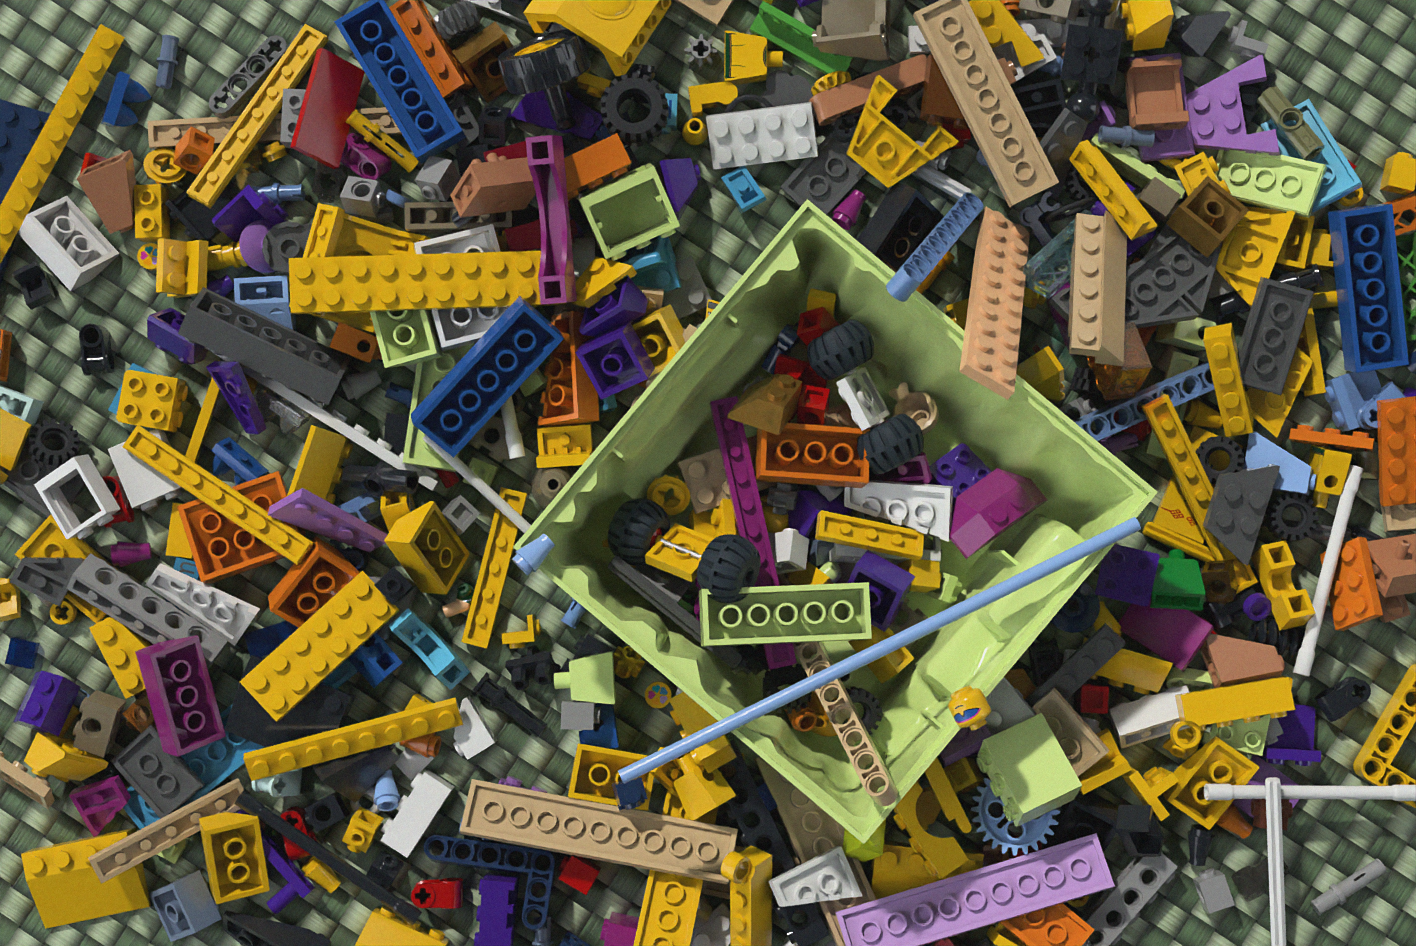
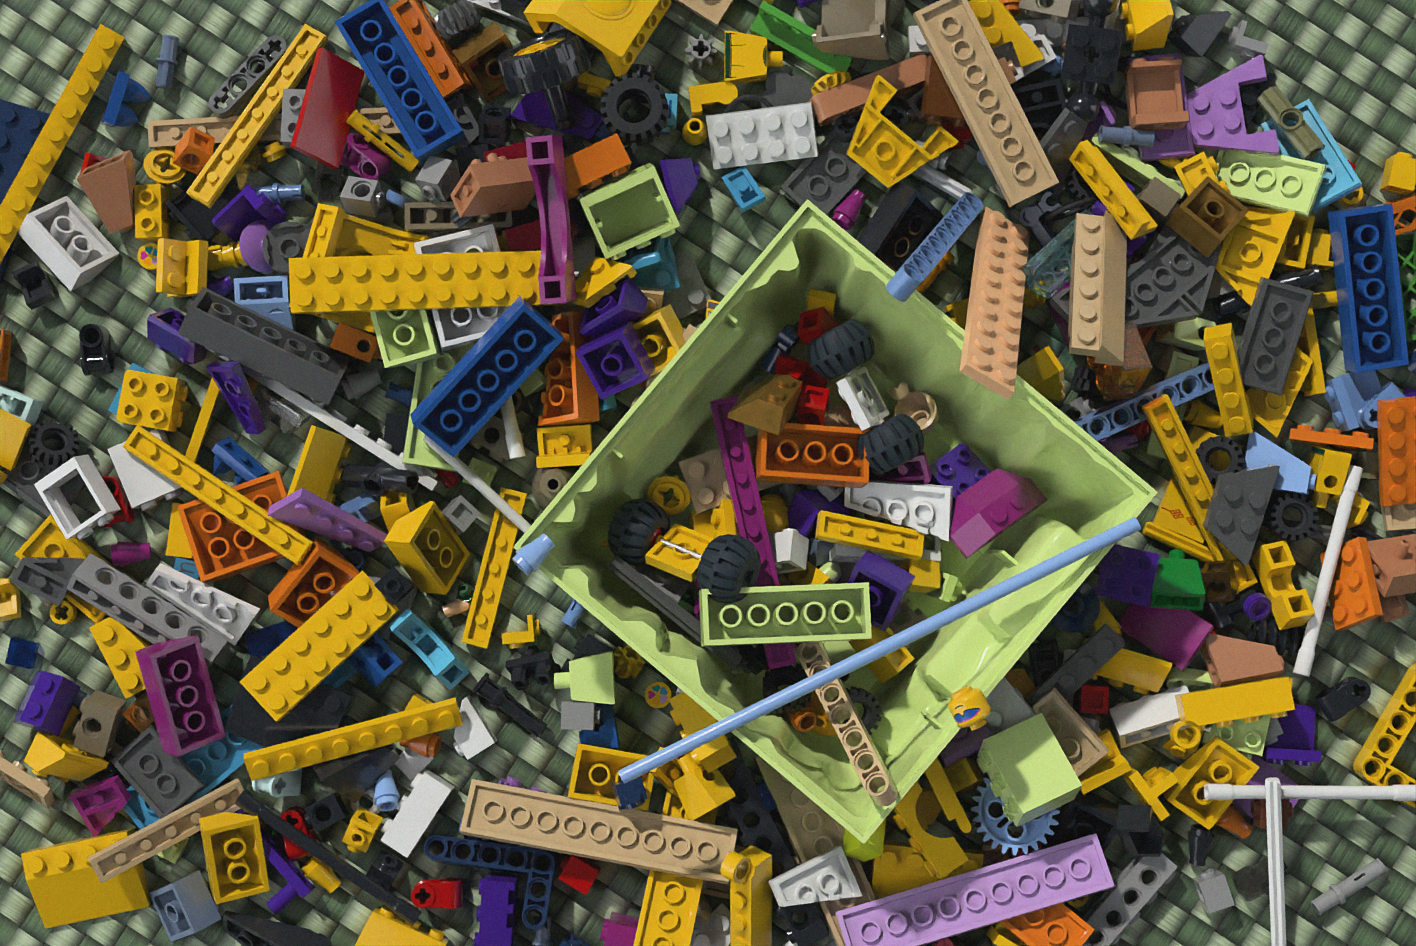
(782, 498): dark grey gear -> none
(1358, 511): none -> yellow bracket

